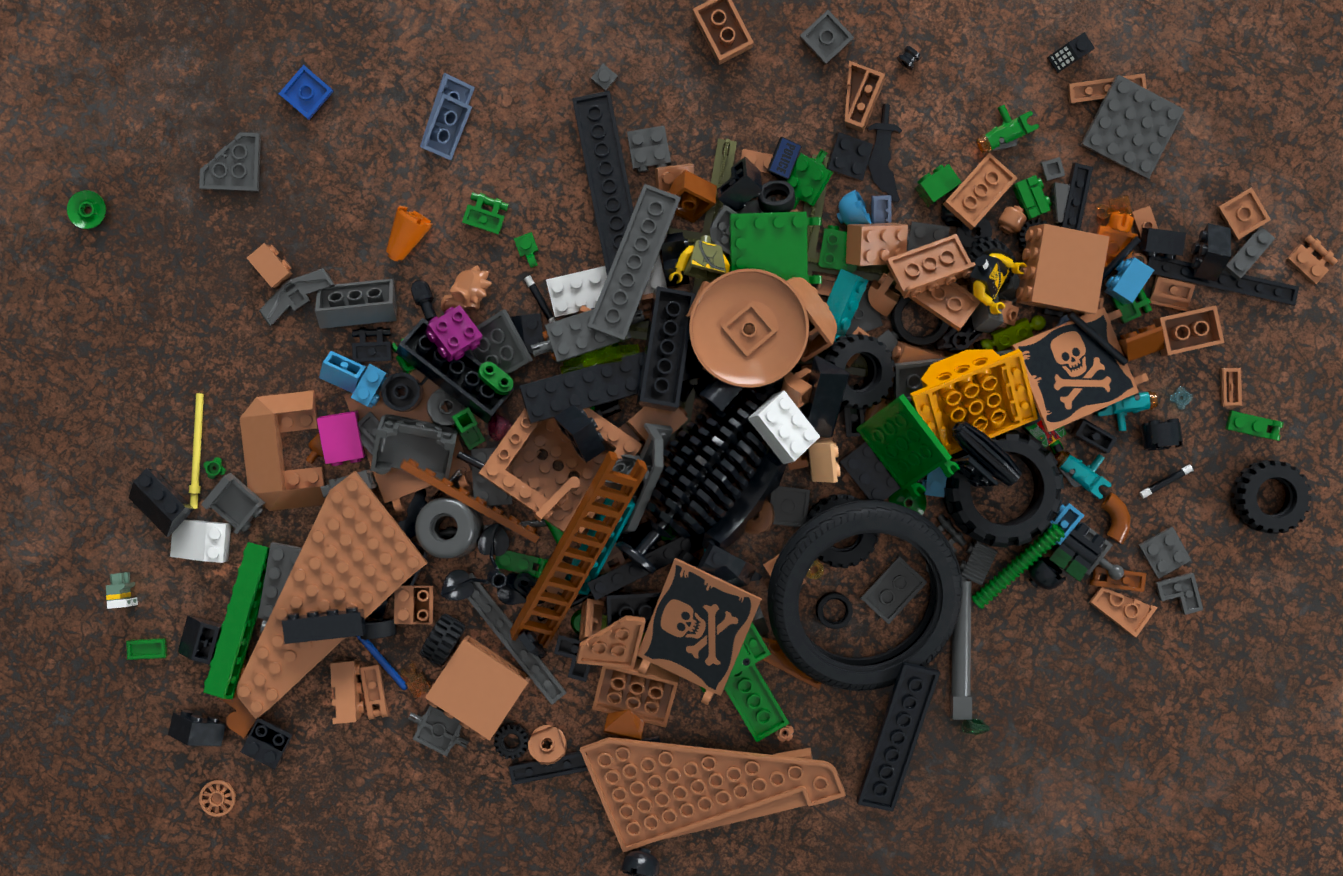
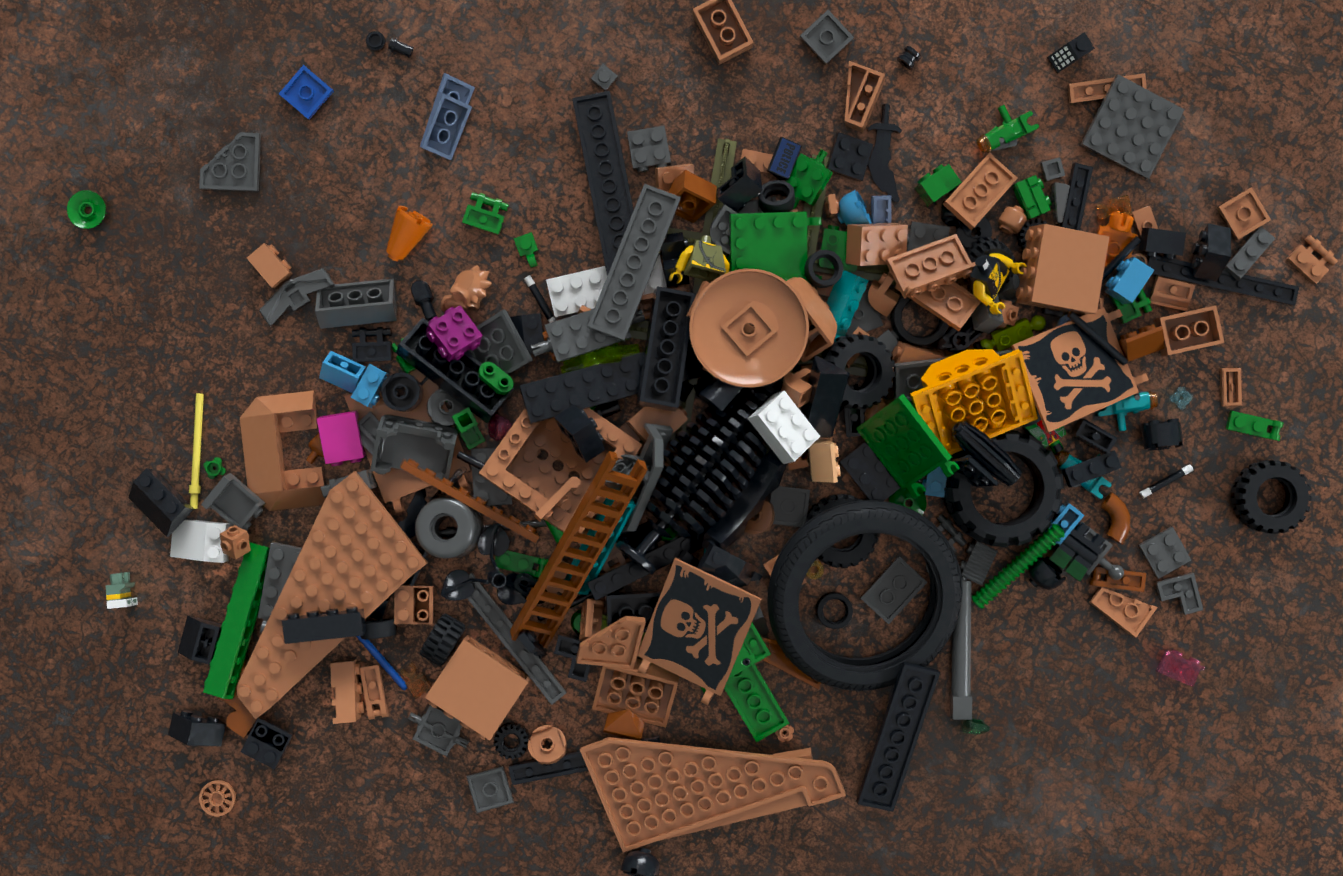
(146, 648): green tile -> none
(235, 542): none -> nougat brick
(375, 41): none -> black plate
(400, 47): none -> black pin
(490, 789): none -> dark grey tile
(831, 206): none -> nougat plate
(831, 256): none -> black tyre
(1091, 468): none -> black plate
(1179, 668): none -> clear pink bracket

